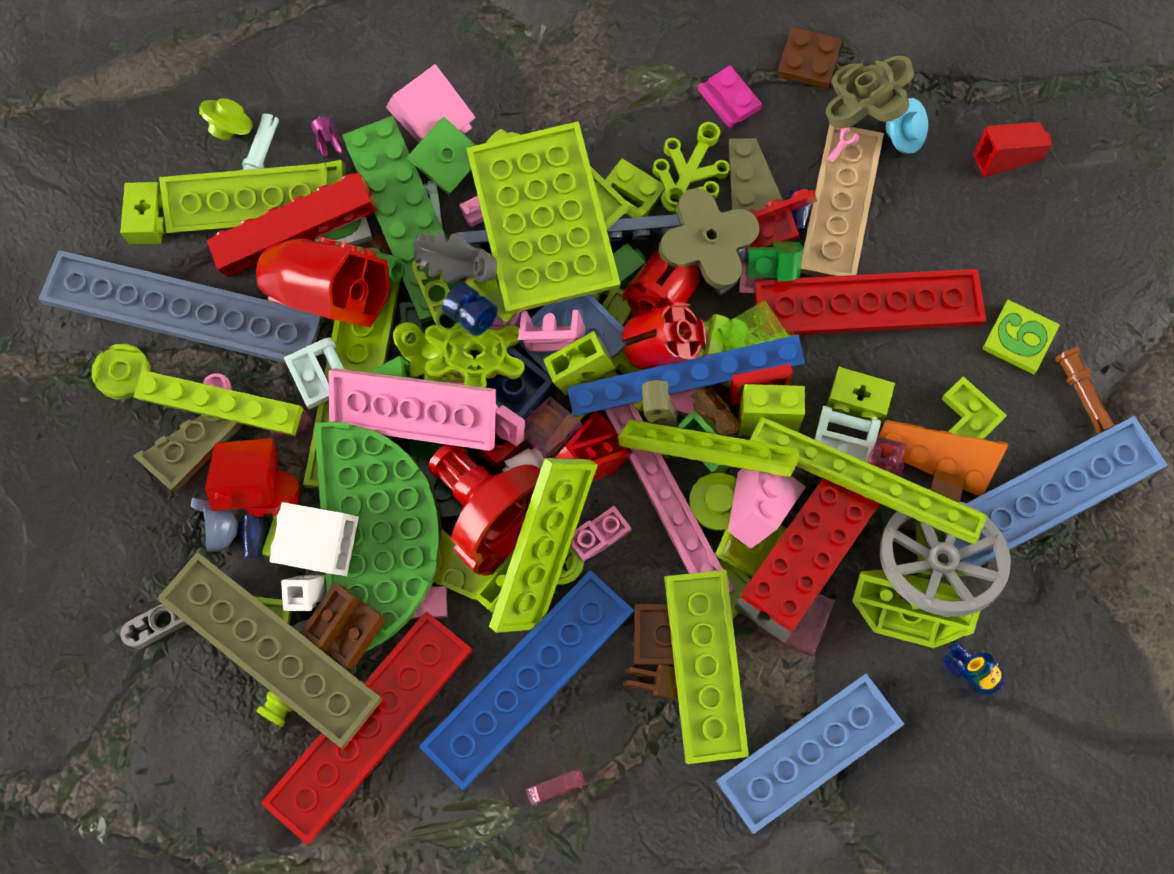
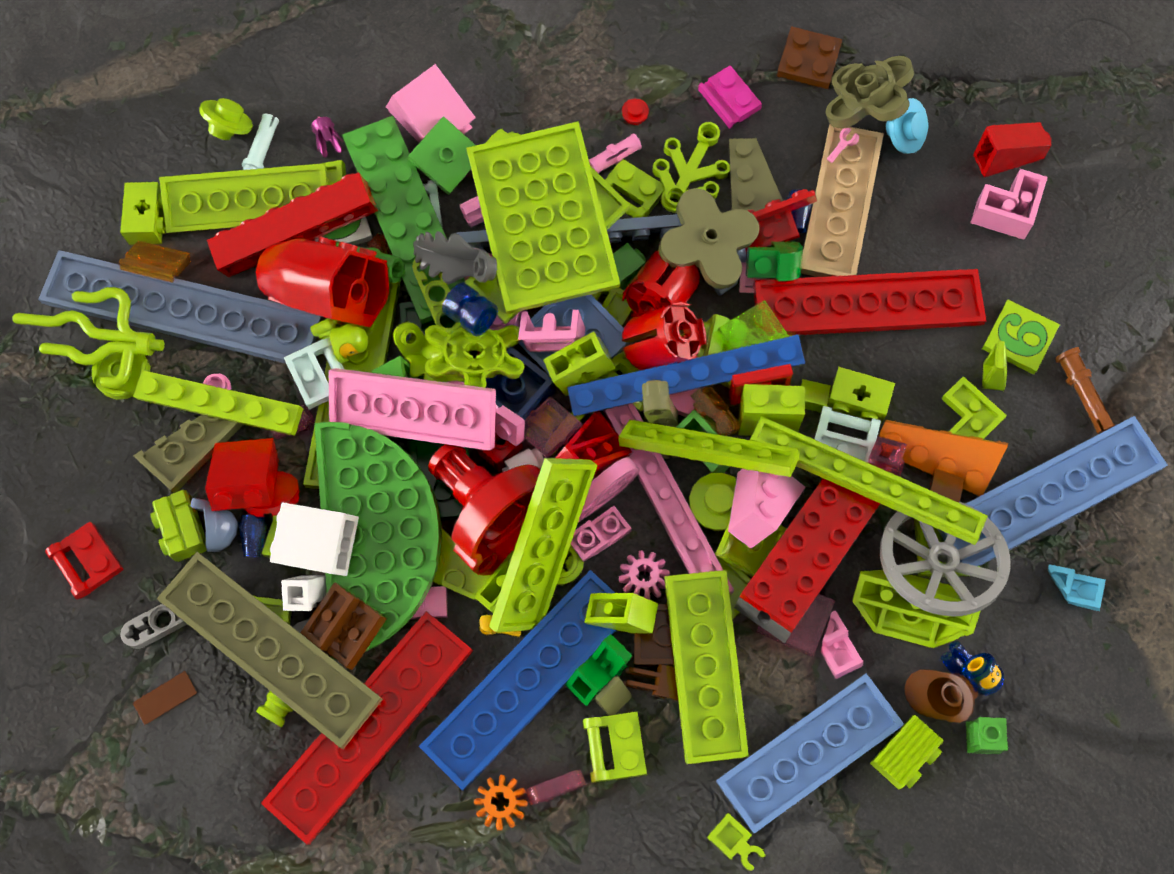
(92, 553): none -> red plate
(126, 340): none -> lime plant
(155, 261): none -> clear orange plate
(164, 698): none -> reddish brown sticker
(179, 526): none -> lime brick
(345, 339): none -> lime piece
(484, 623): none -> yellow hand
(493, 810): none -> orange gear
(597, 671): none -> green brick
(609, 485): none -> bright pink piece
(613, 696): none -> olive slope
(615, 153): none -> bright pink pin
(621, 612): none -> lime slope
(625, 746): none -> lime plate
(631, 575): none -> bright pink gear
(635, 111): none -> red plate
(732, 838): none -> lime plate
(815, 395): none -> lime slope
(838, 648): none -> bright pink slope
(907, 753): none -> lime brick
(941, 695): none -> reddish brown piece
(986, 735): none -> bright green window
(995, 368): none -> lime slope
(1012, 210): none -> bright pink brick
(1078, 588): none -> medium azure slope

